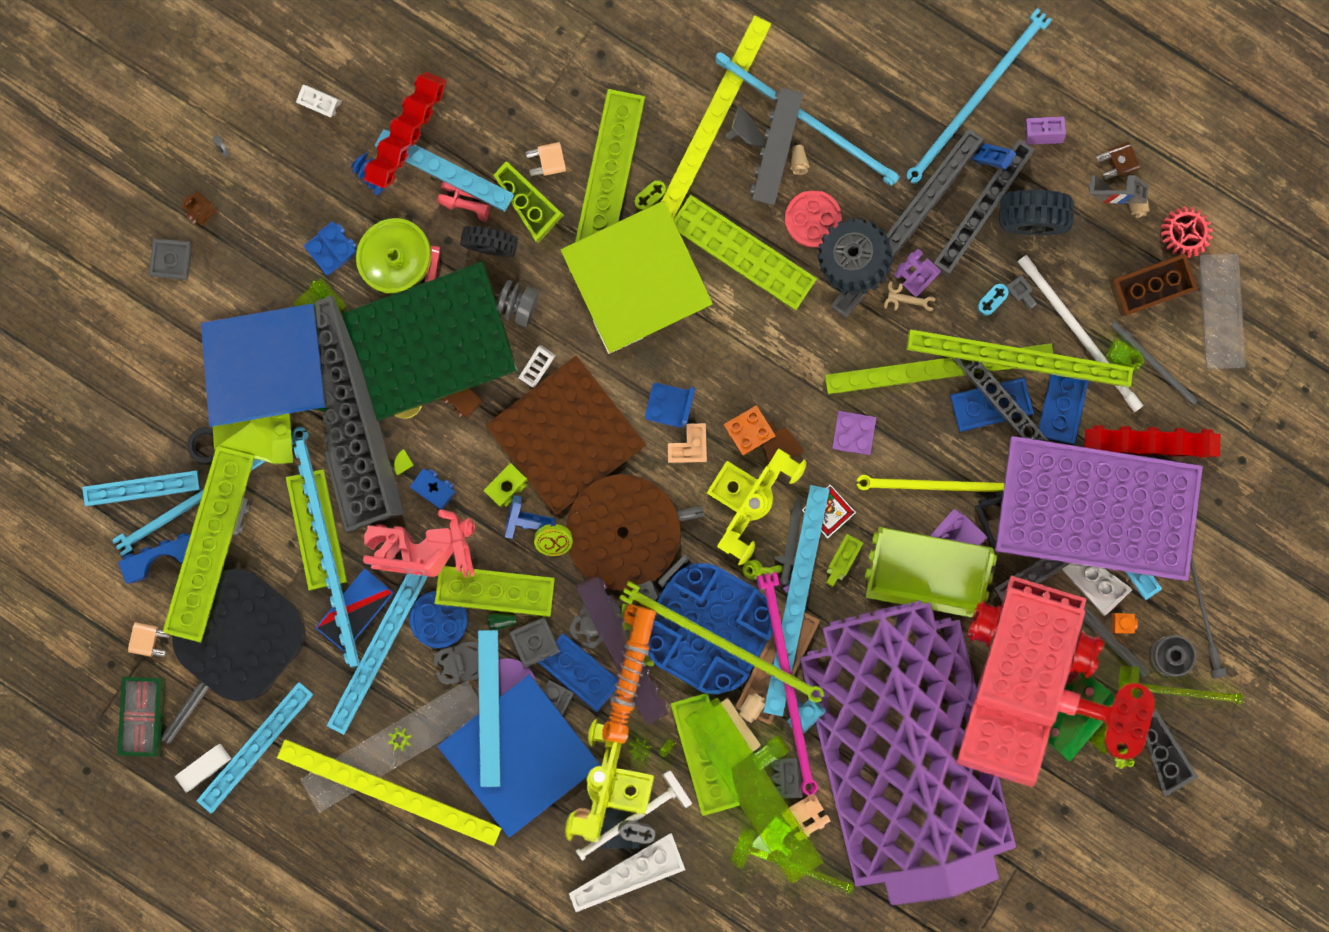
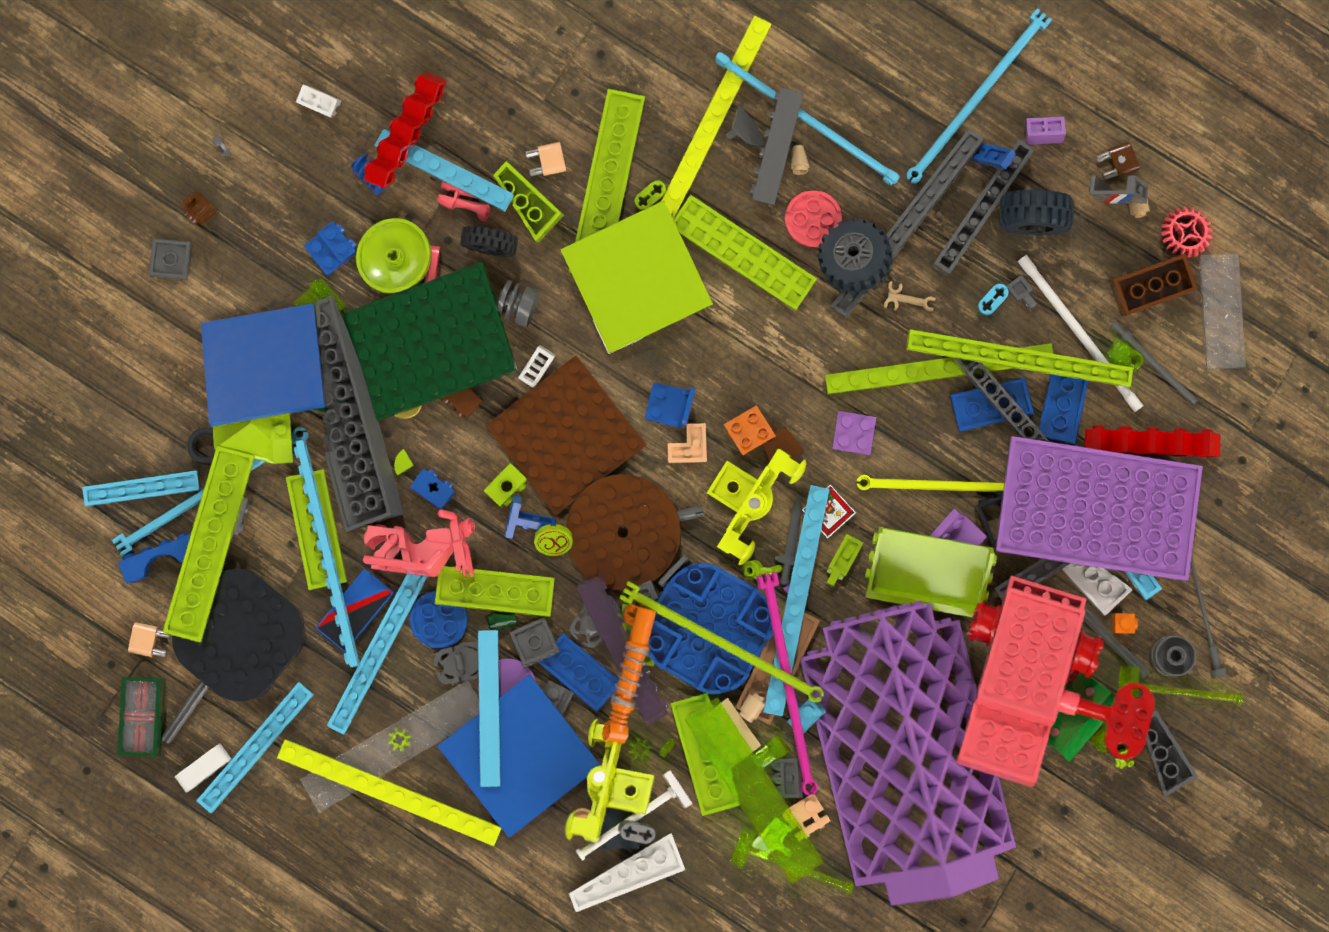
(922, 276): medium lavender plate -> none

